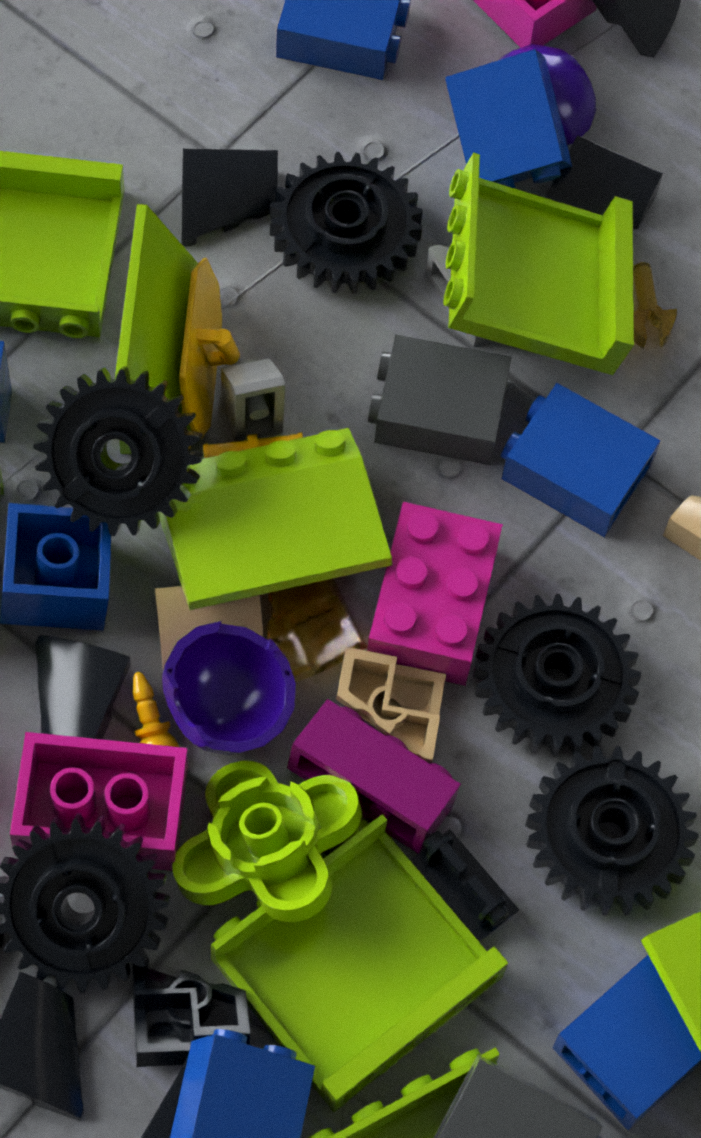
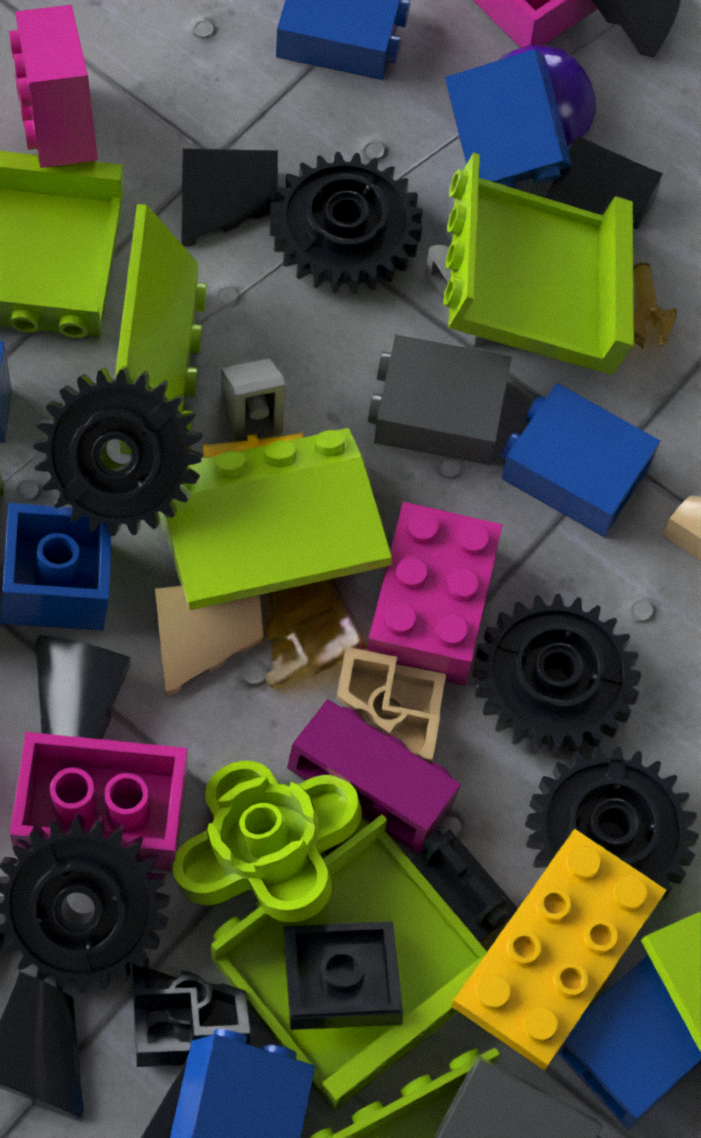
(53, 86): none -> dark pink brick
(153, 730): yellow bar -> none
(203, 346): yellow shield -> none
(228, 688): dark purple cylinder -> none
(342, 975): none -> black plate
(558, 949): none -> yellow plate

